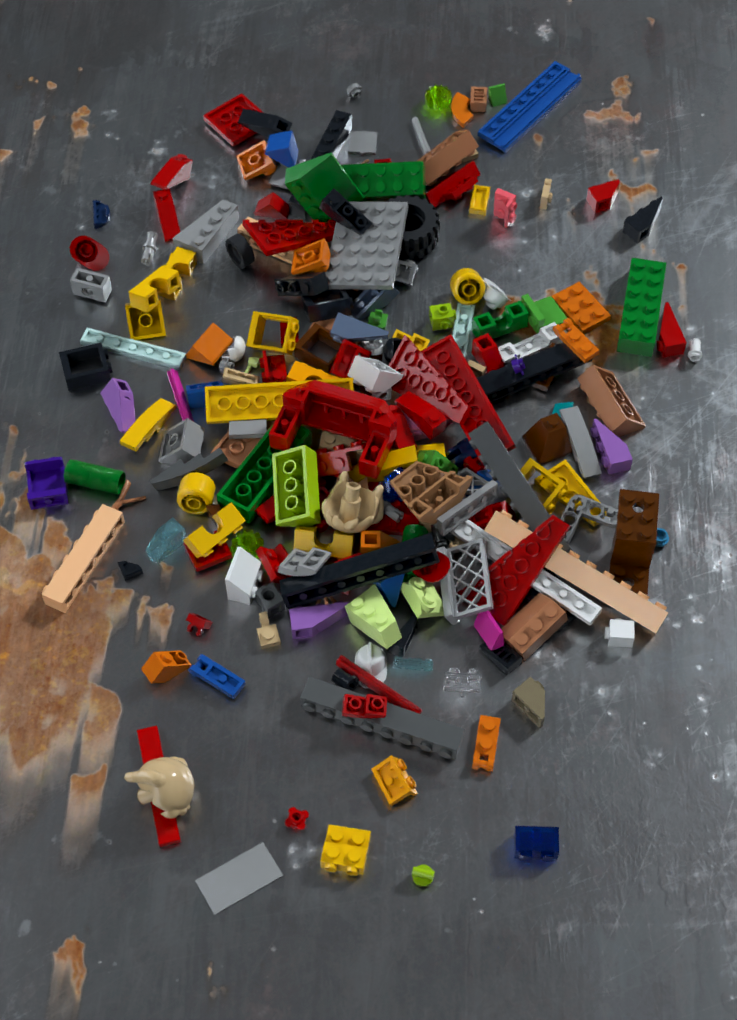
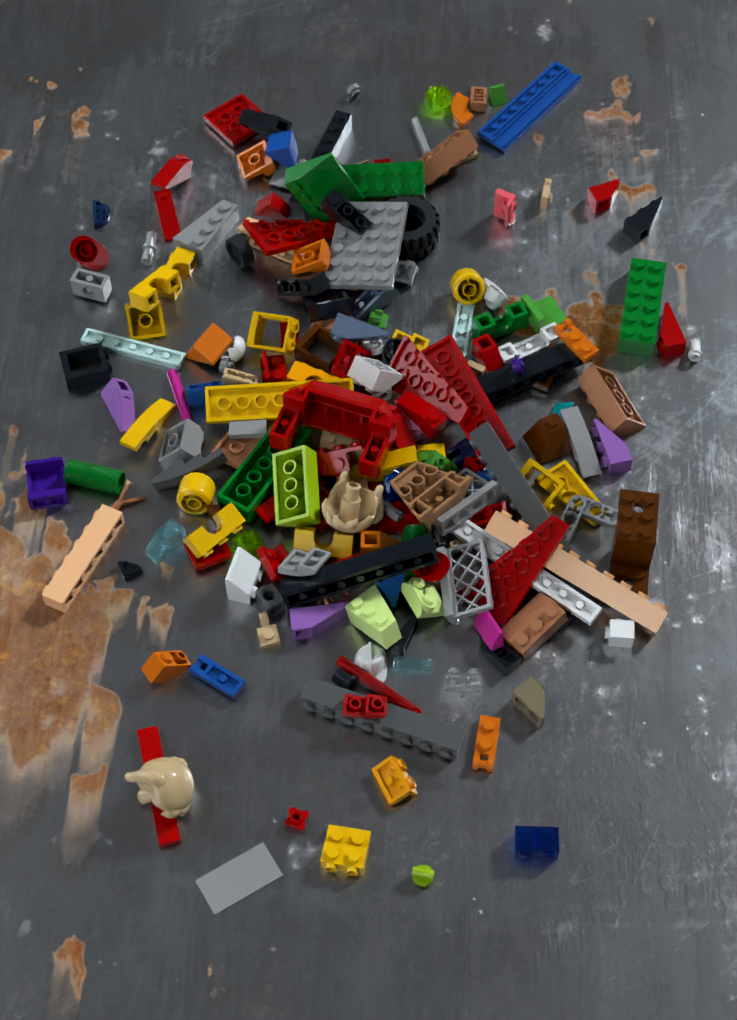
(198, 621): red tile -> none
(253, 362): yellowish green hand -> none
(362, 143): light grey piece -> none
(441, 316): lime brick -> none
(454, 185): red bracket -> none
(479, 200): yellow tile -> none
(581, 307): orange plate -> none
(662, 537): dark azure plate -> none

